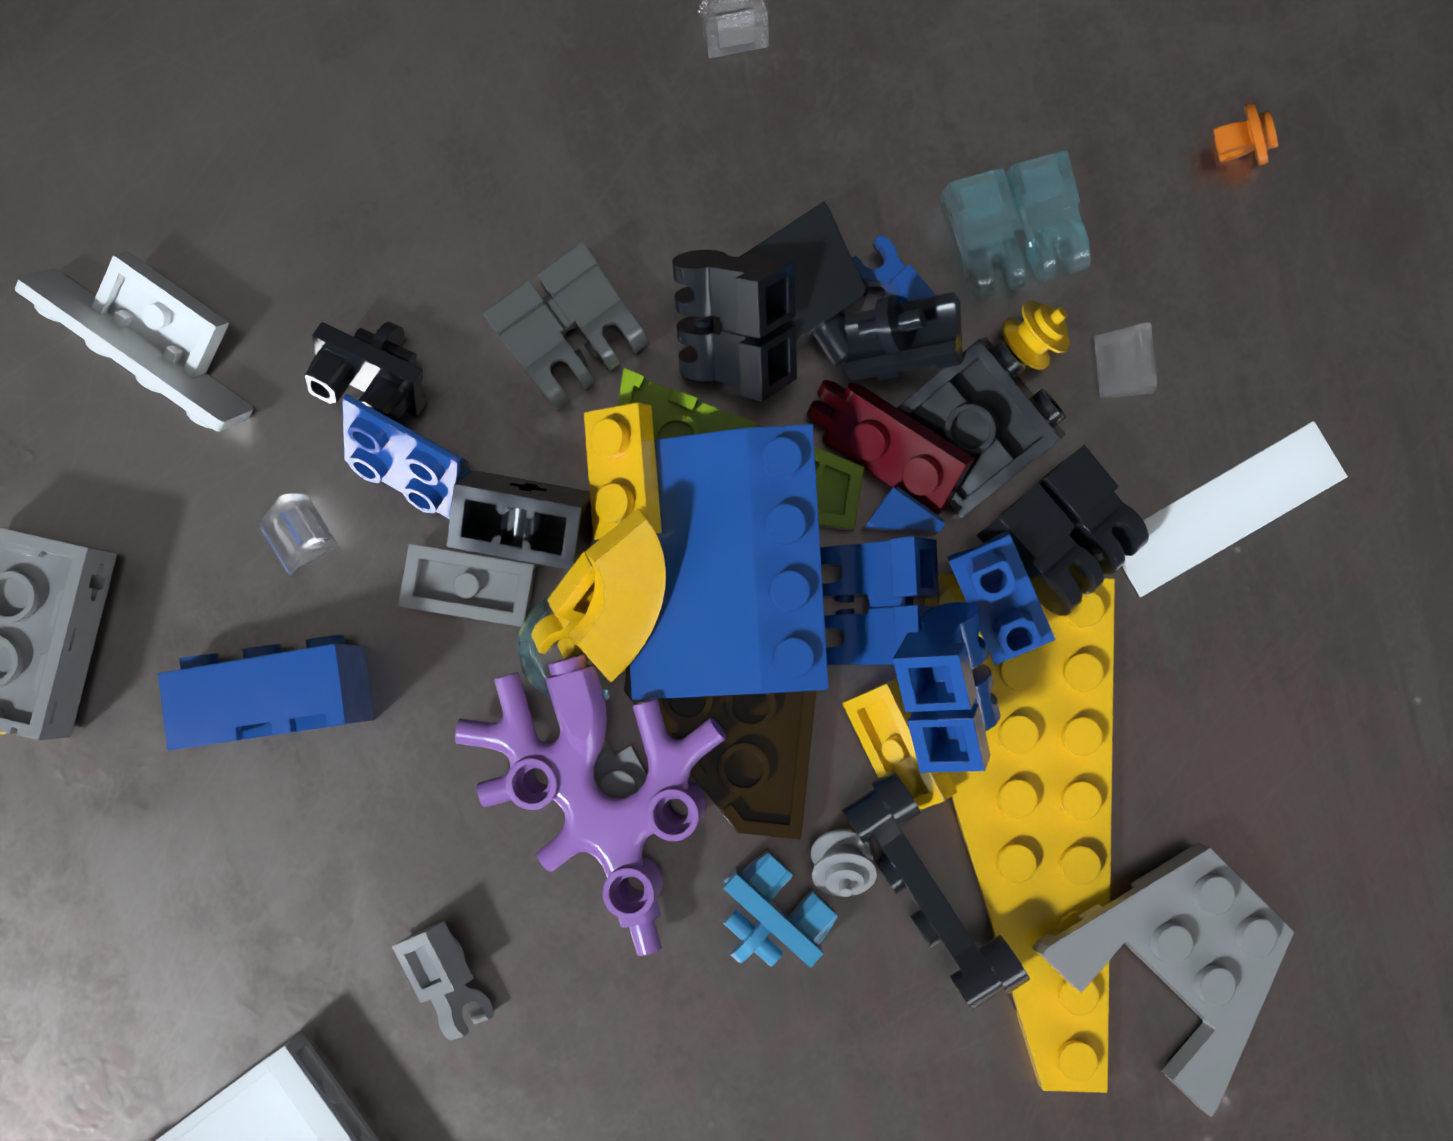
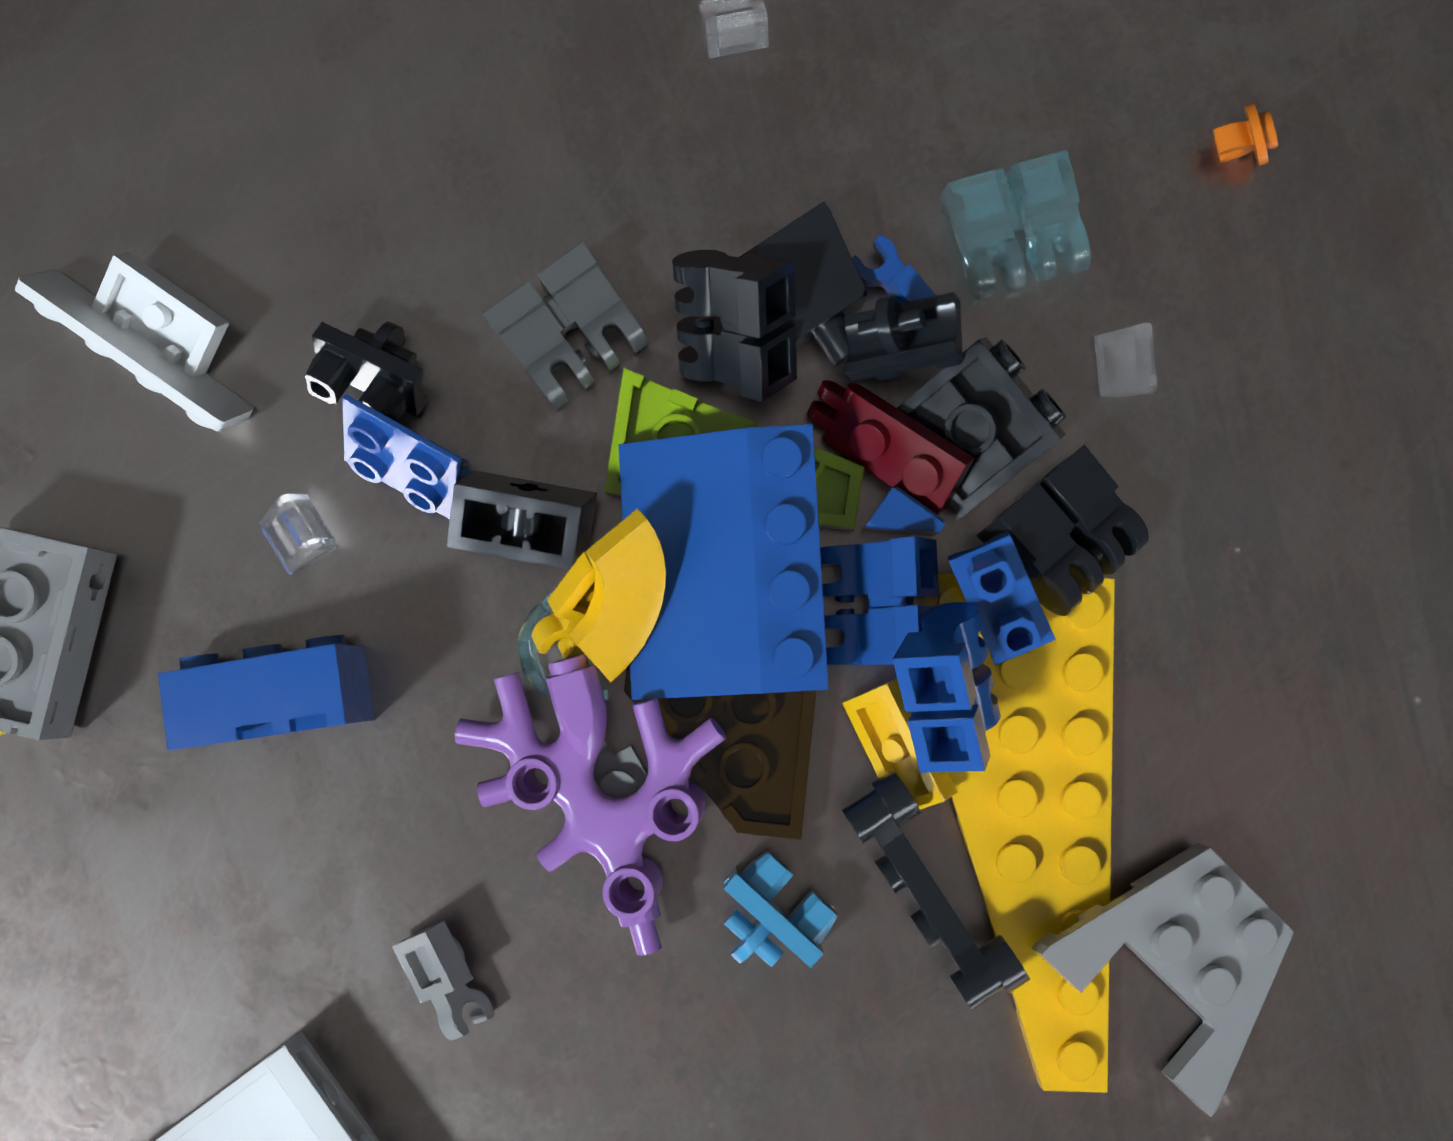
(467, 585): light grey plate -> none
(621, 466): yellow plate -> none
(843, 863): light grey wheel -> none
(1040, 331): yellow wheel -> none
(1233, 506): white sticker -> none

